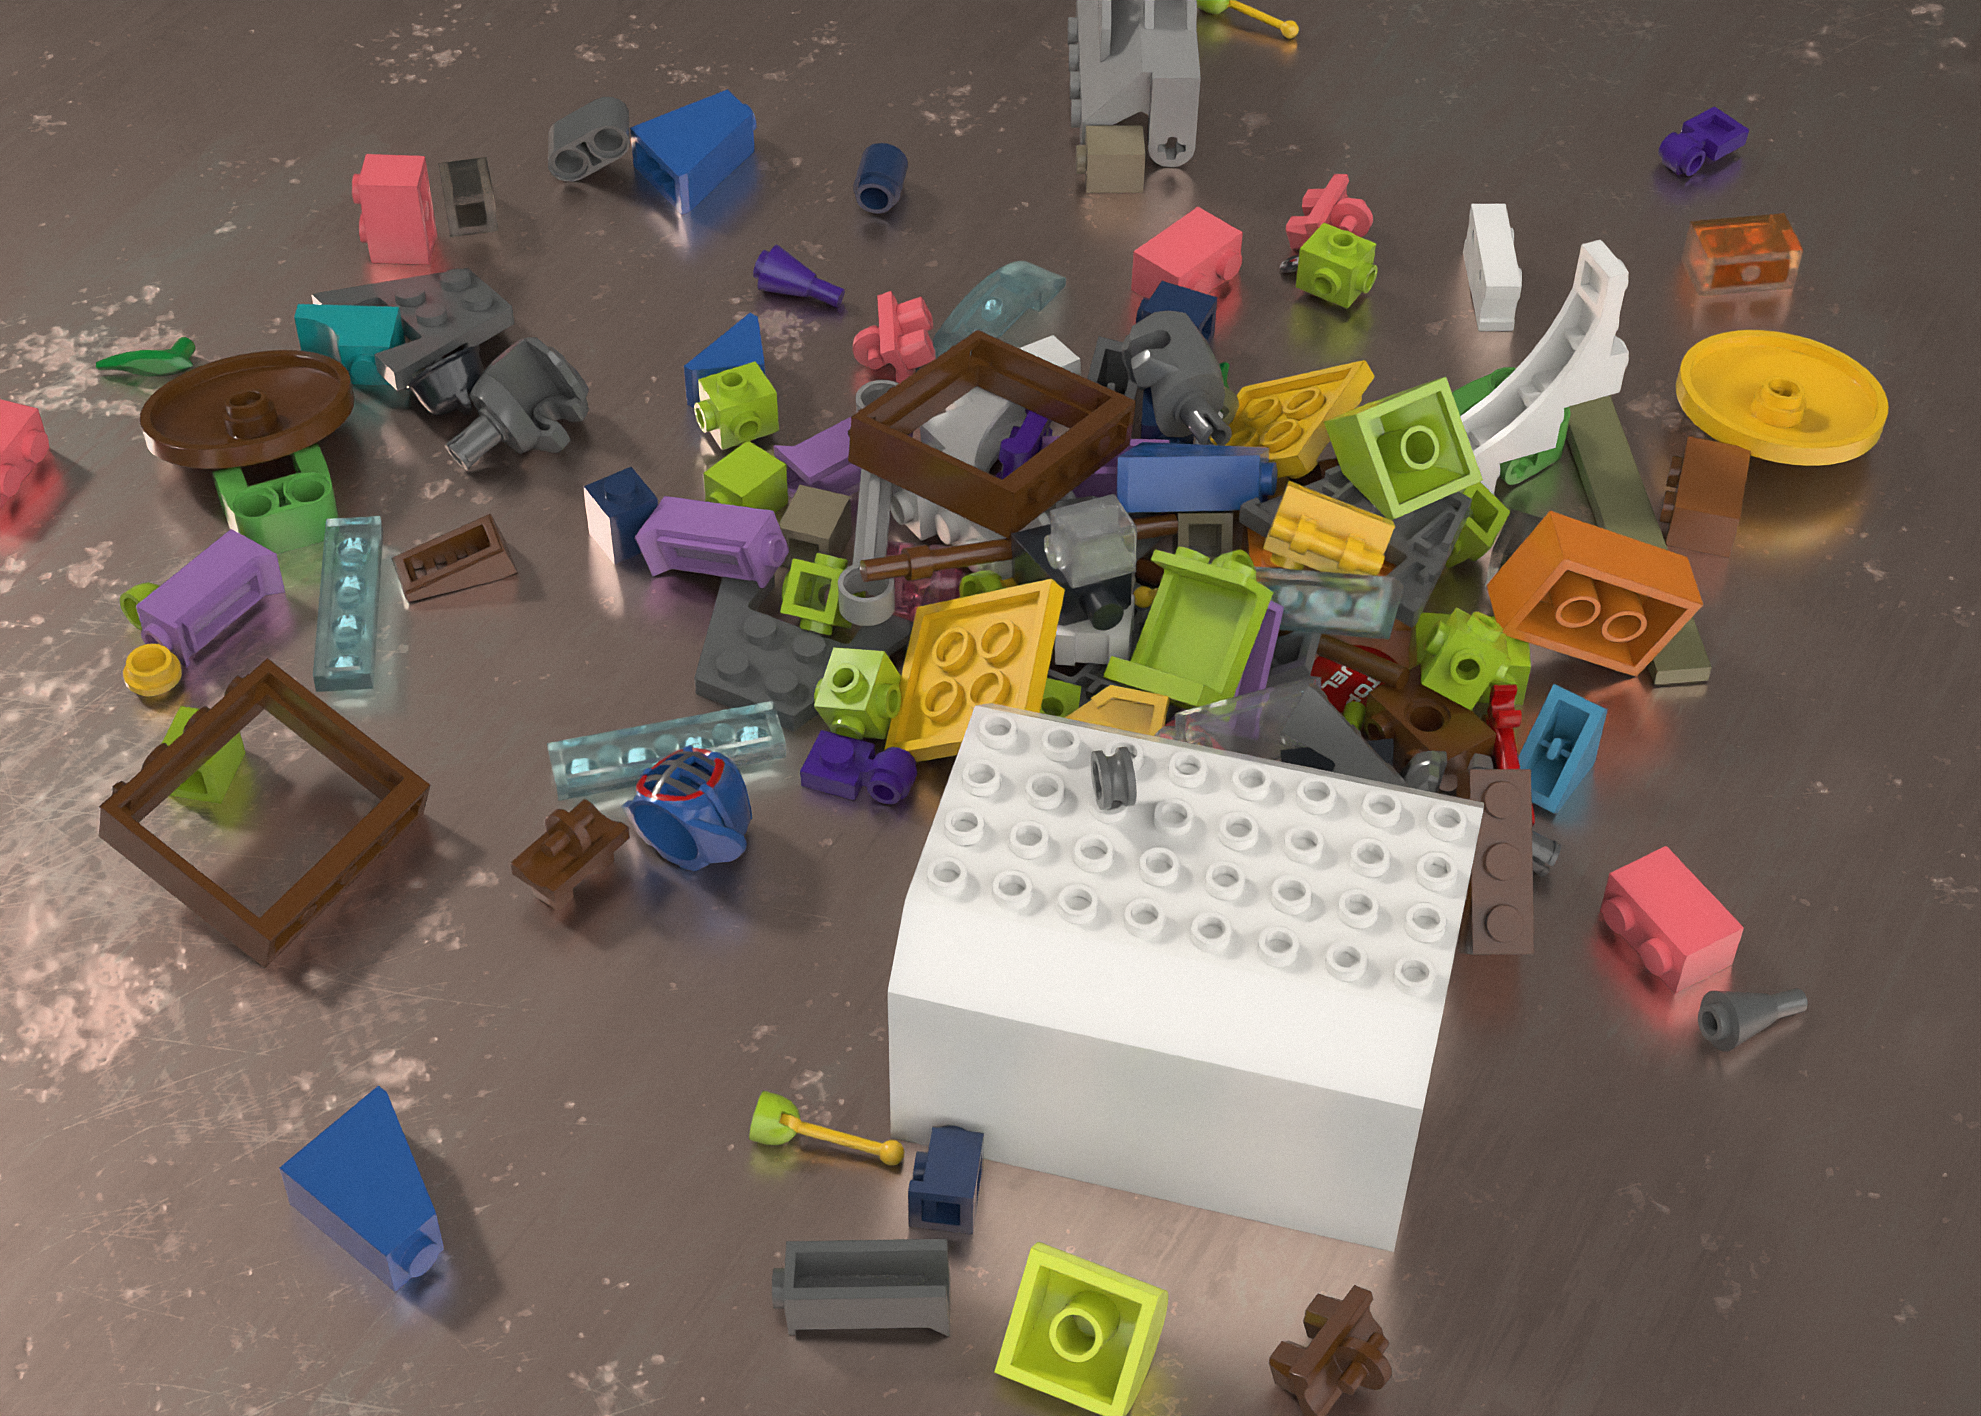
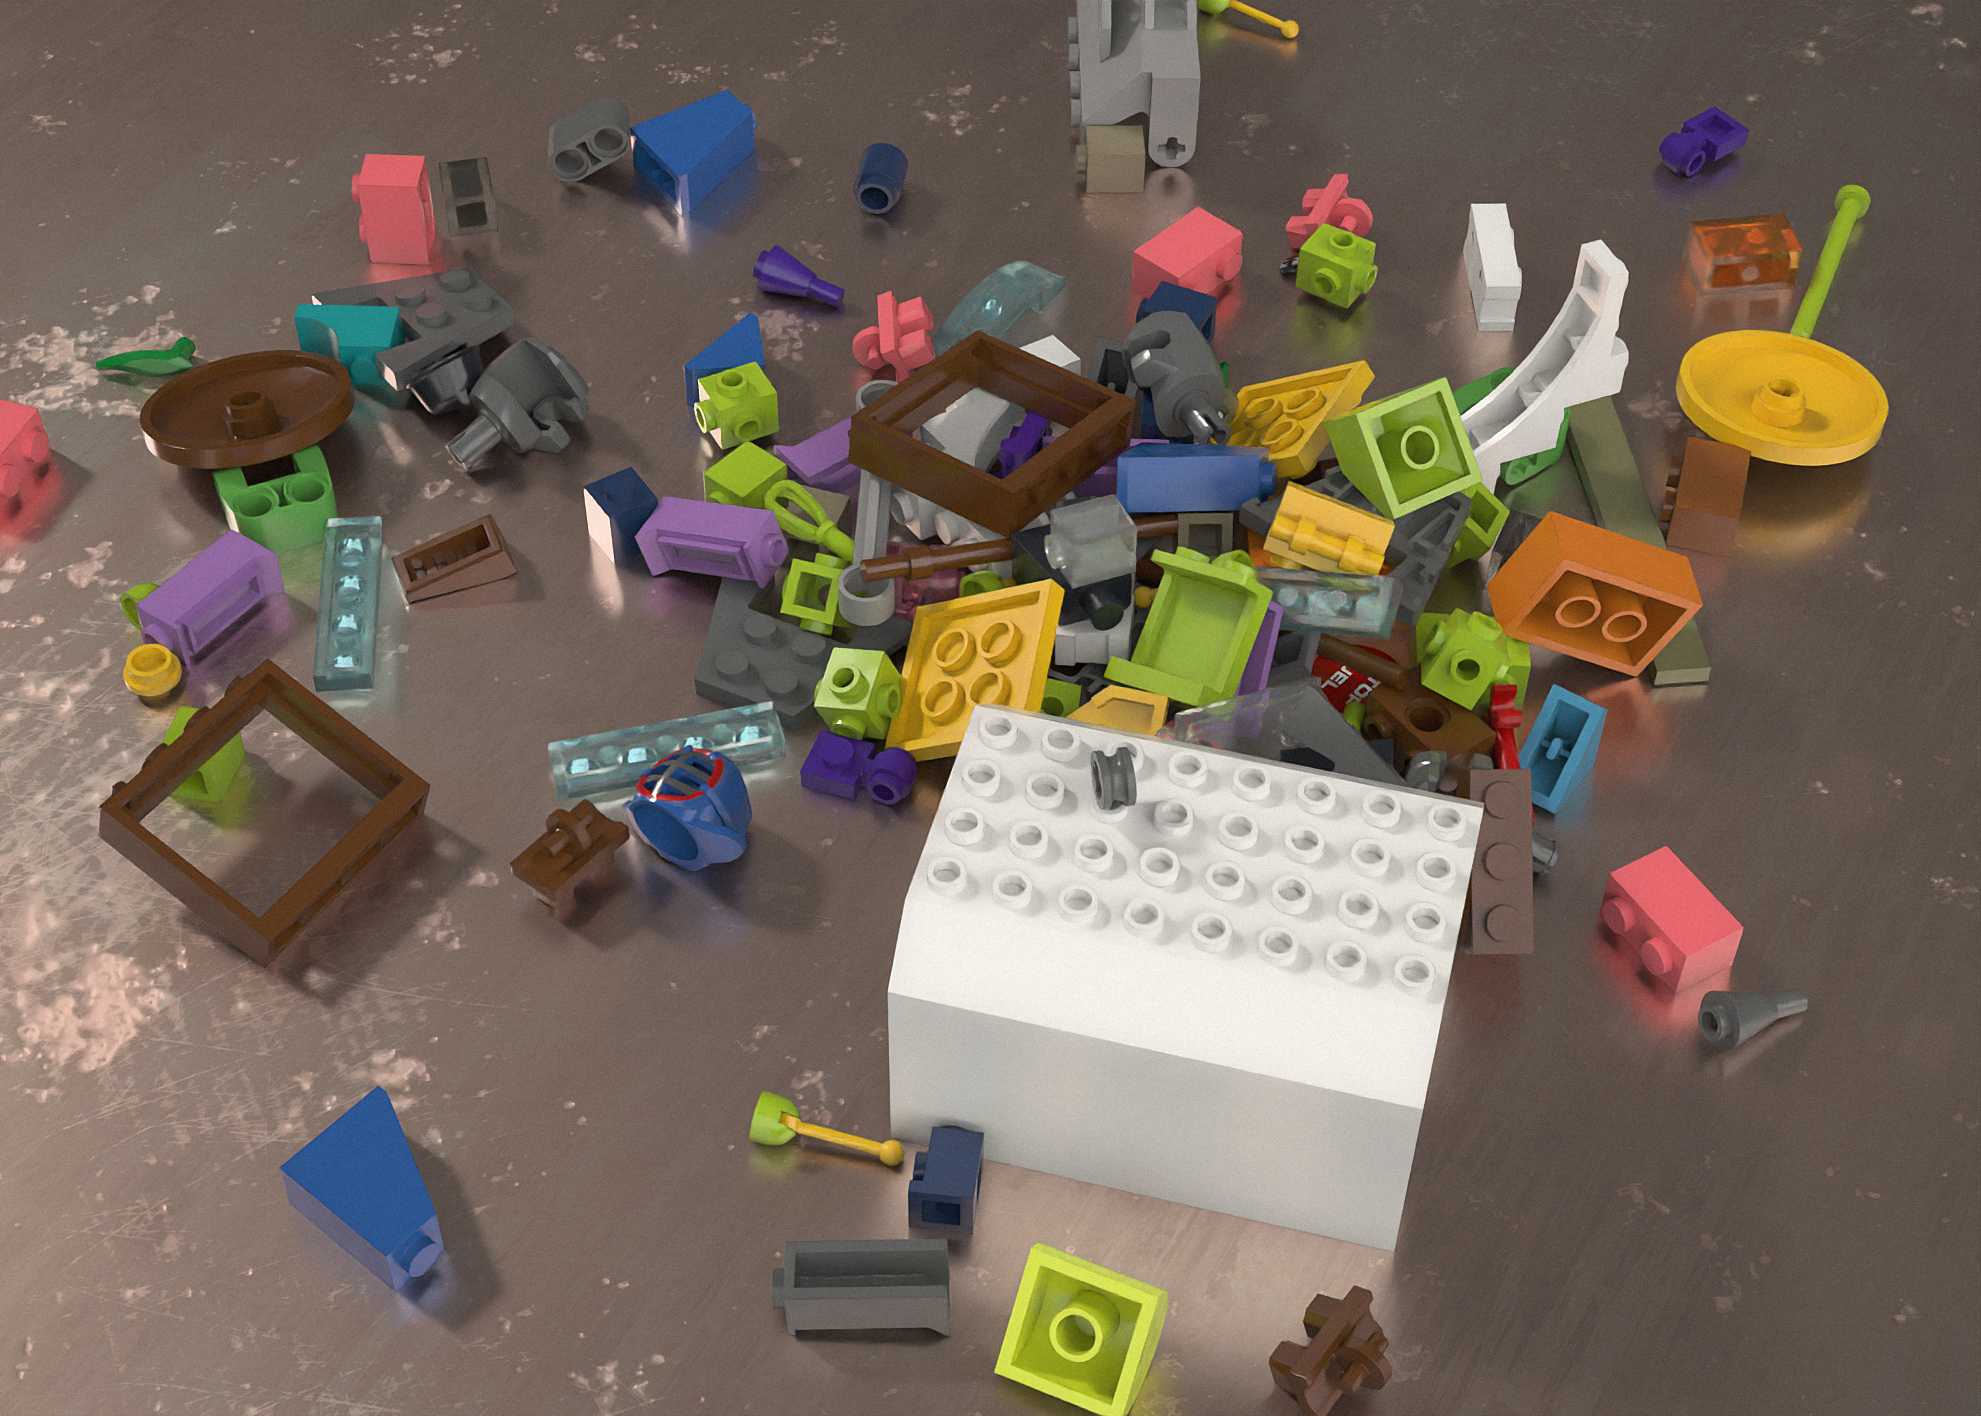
(827, 533): none -> lime piece
(1851, 204): none -> lime bar

